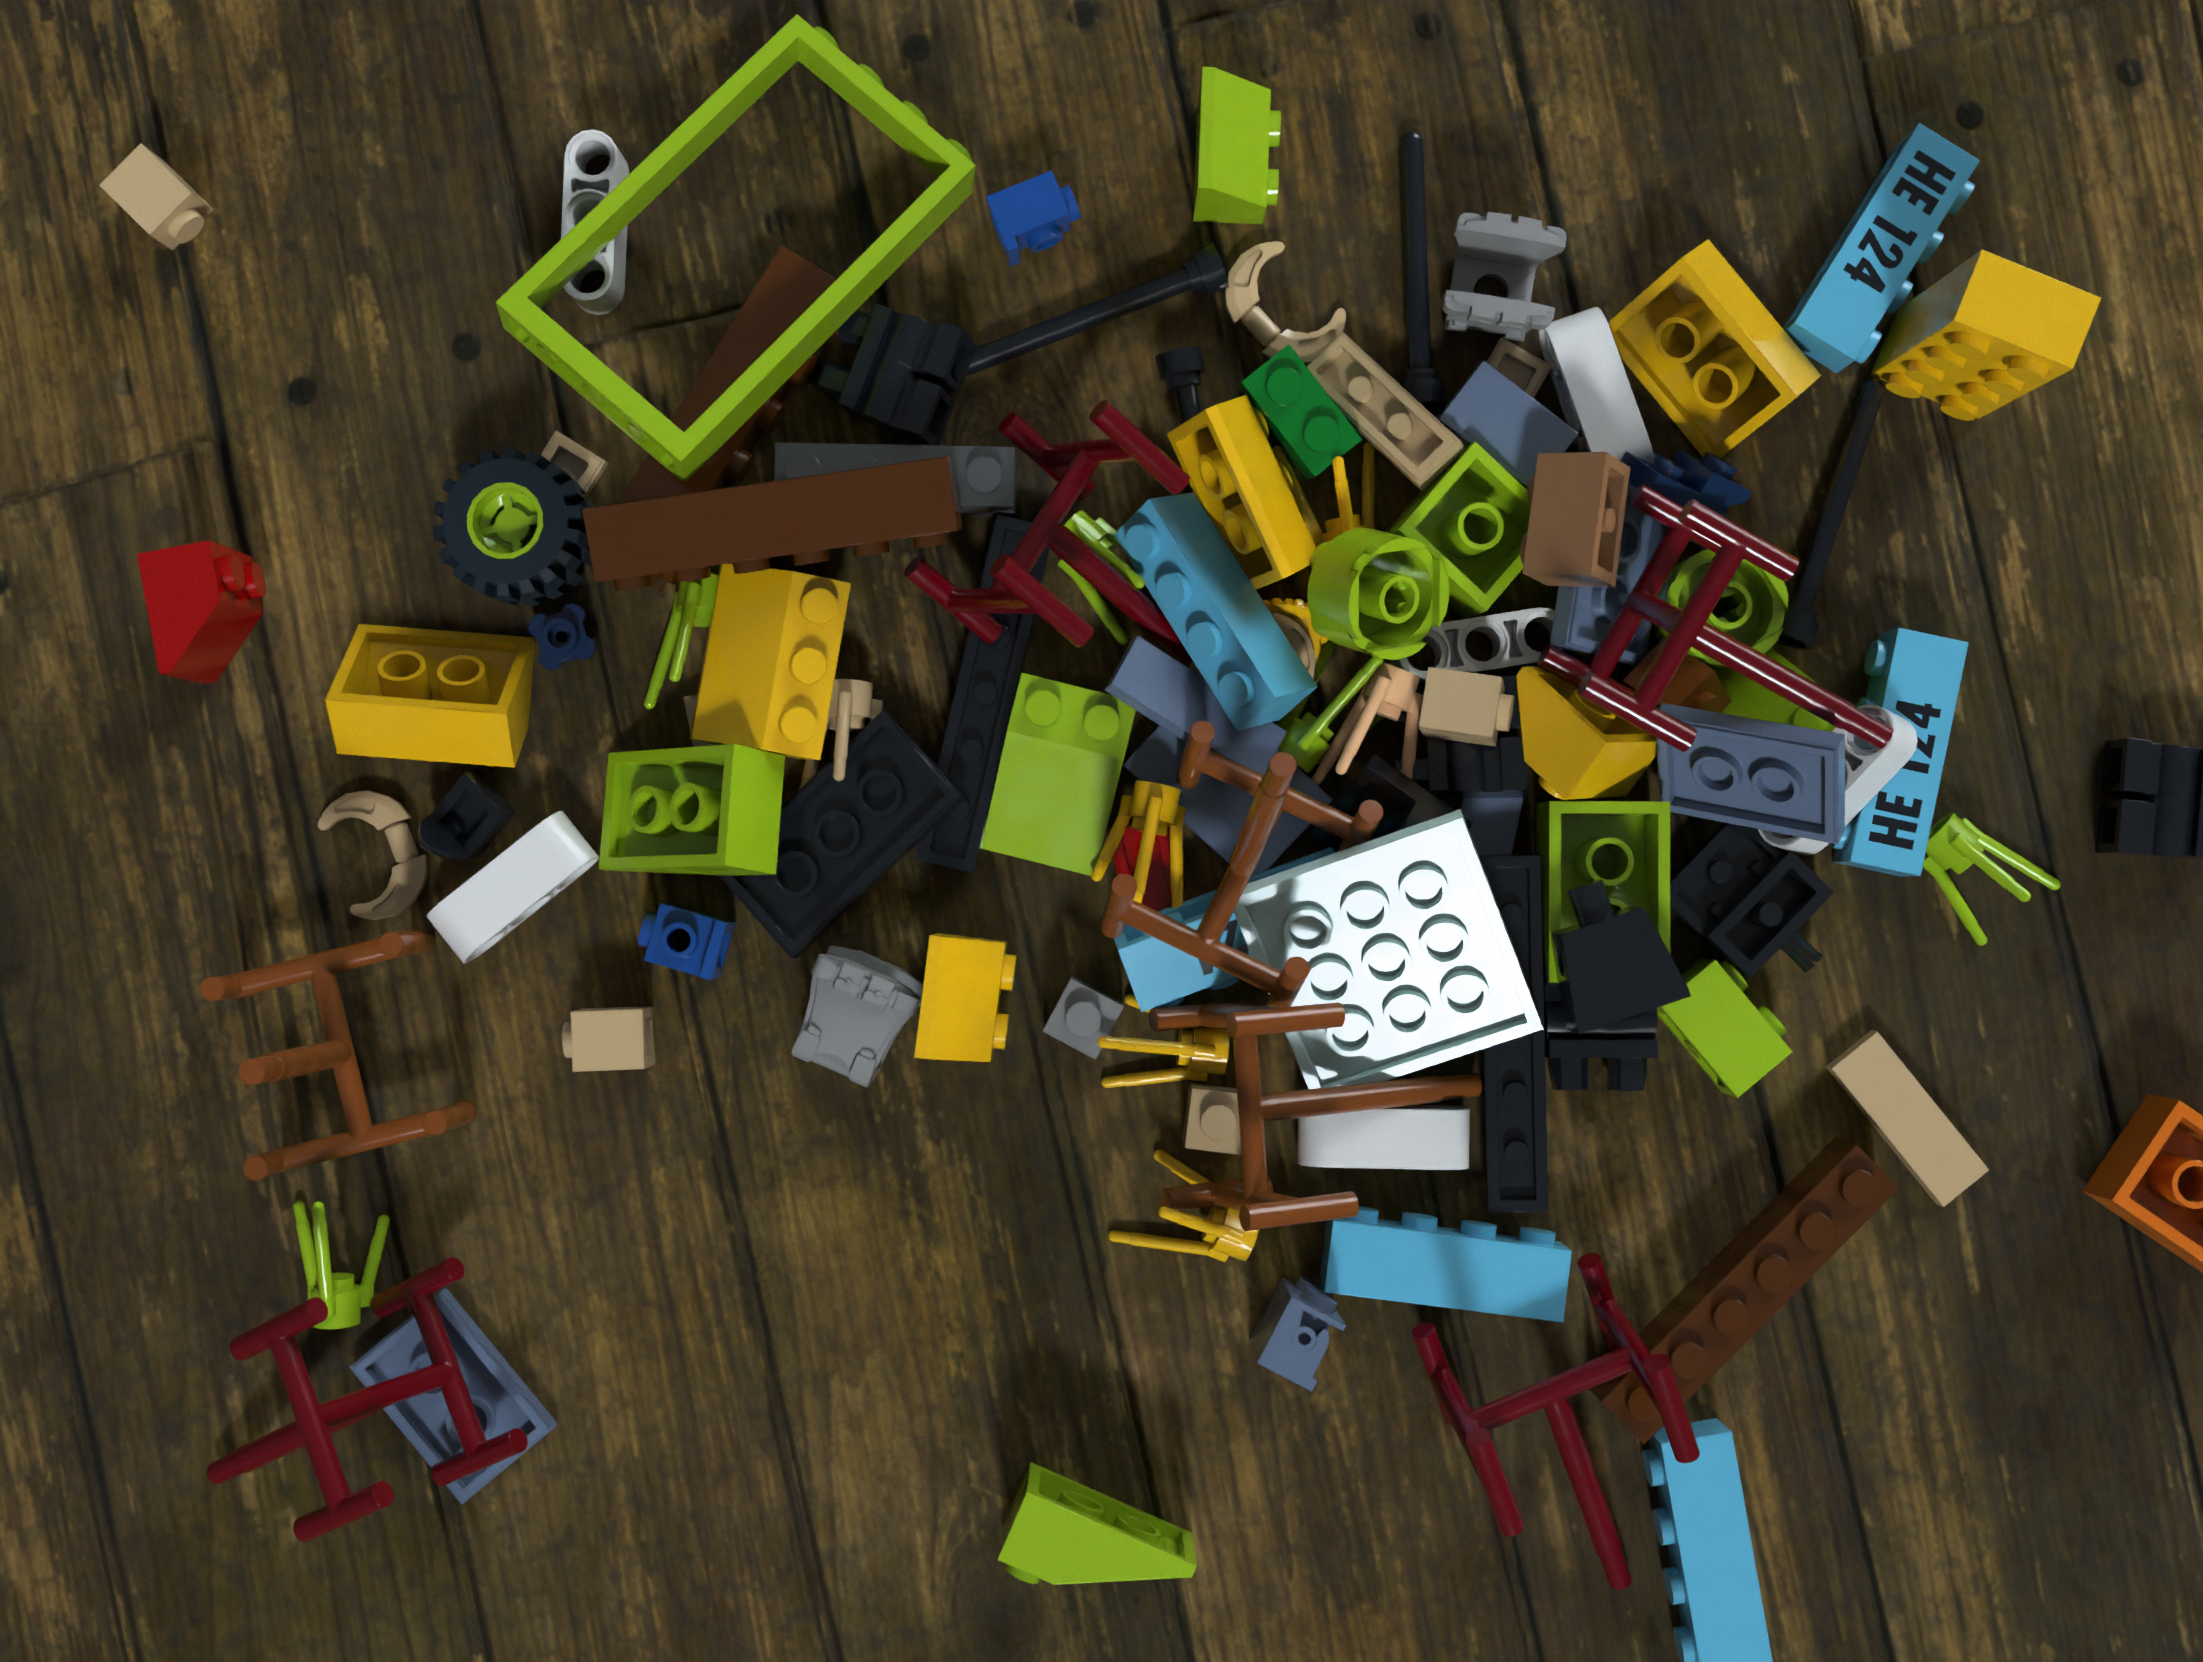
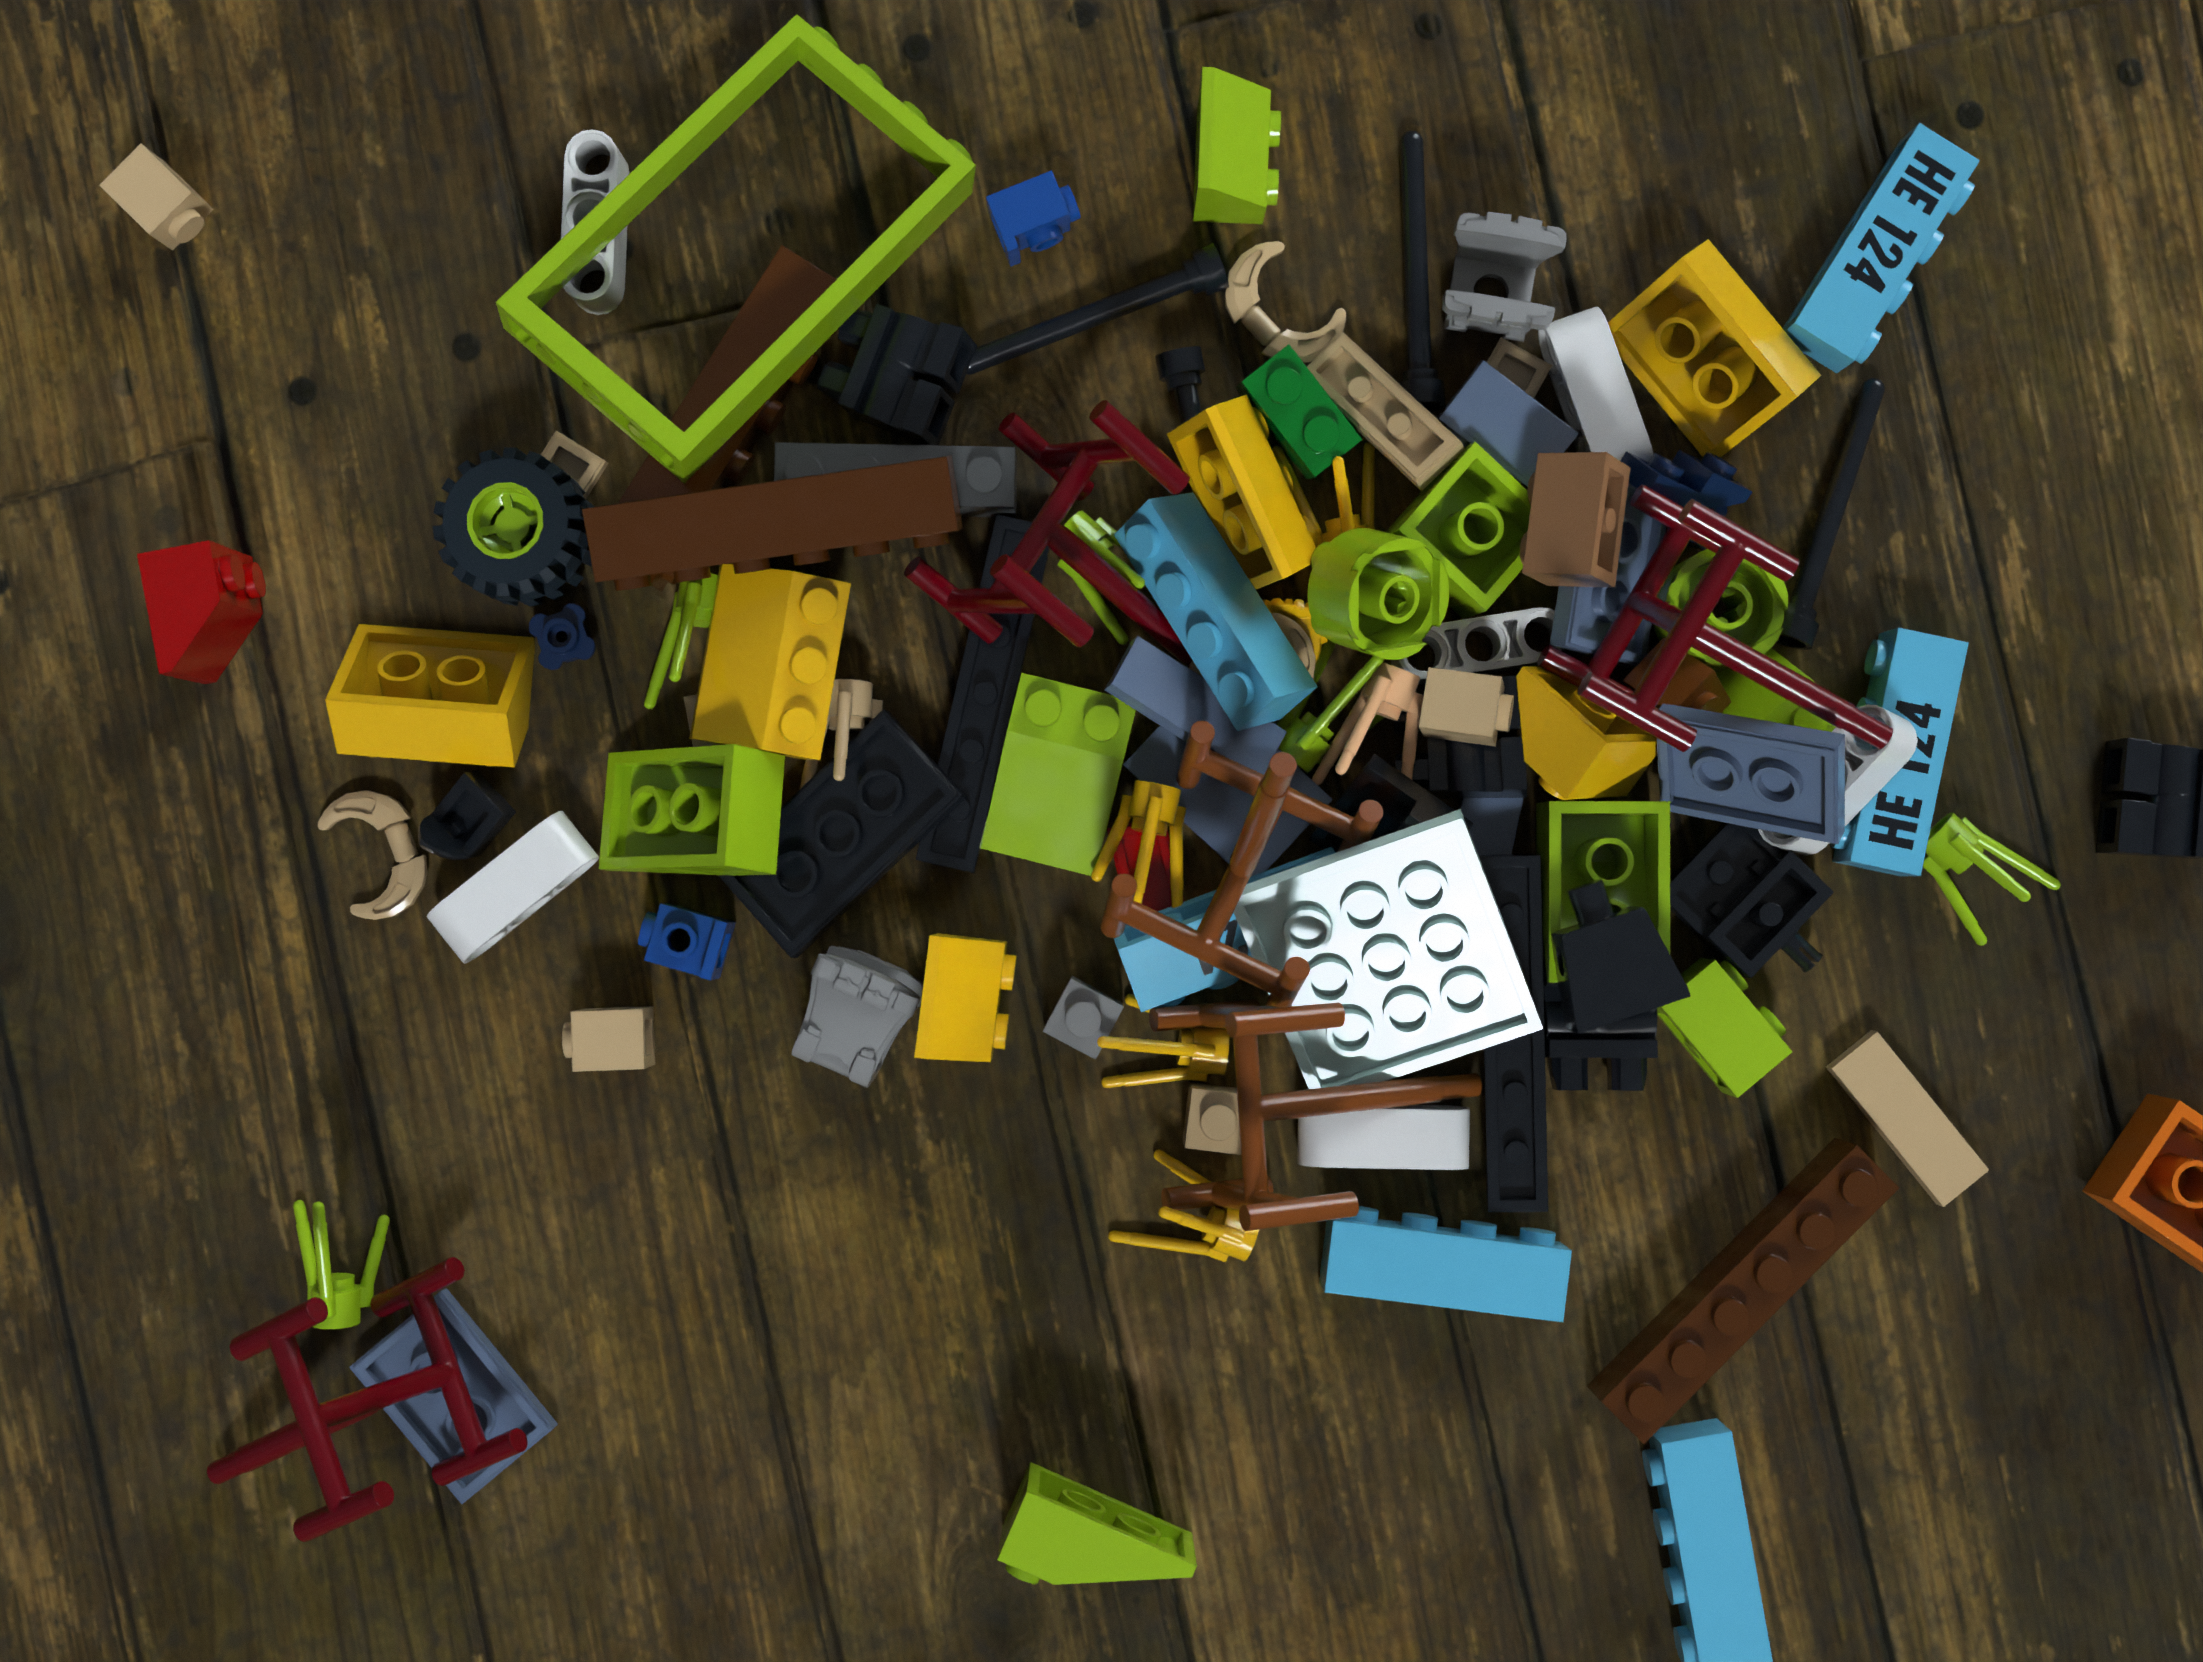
(334, 1053): dark orange piece -> none
(1294, 1330): sand blue hinge -> none
(1624, 1355): dark red piece -> none
(1984, 336): yellow brick -> none

